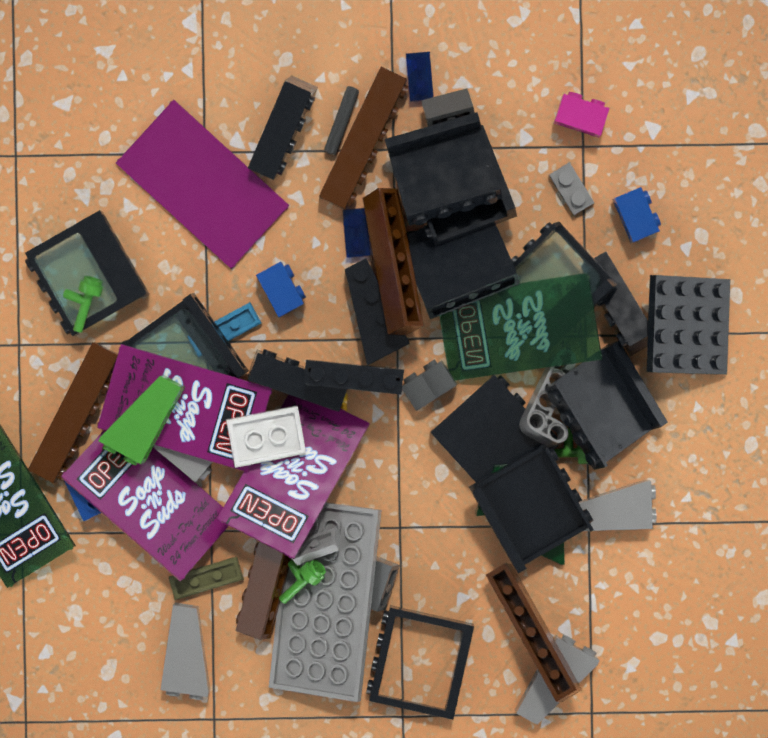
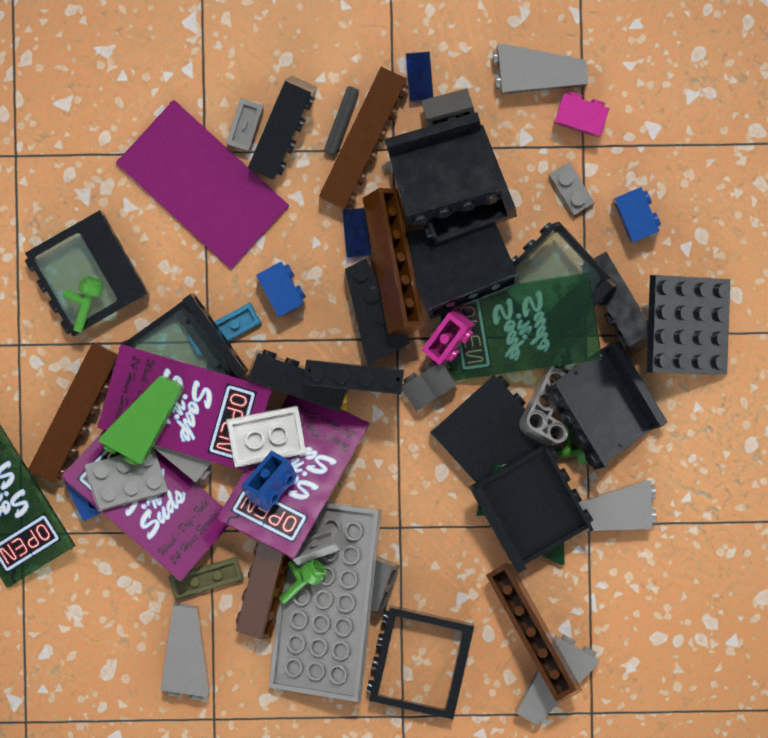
(121, 483): none -> light grey plate
(244, 124): none -> light grey plate
(269, 481): none -> blue brick
(448, 337): none -> dark pink brick
(536, 70): none -> light grey slope

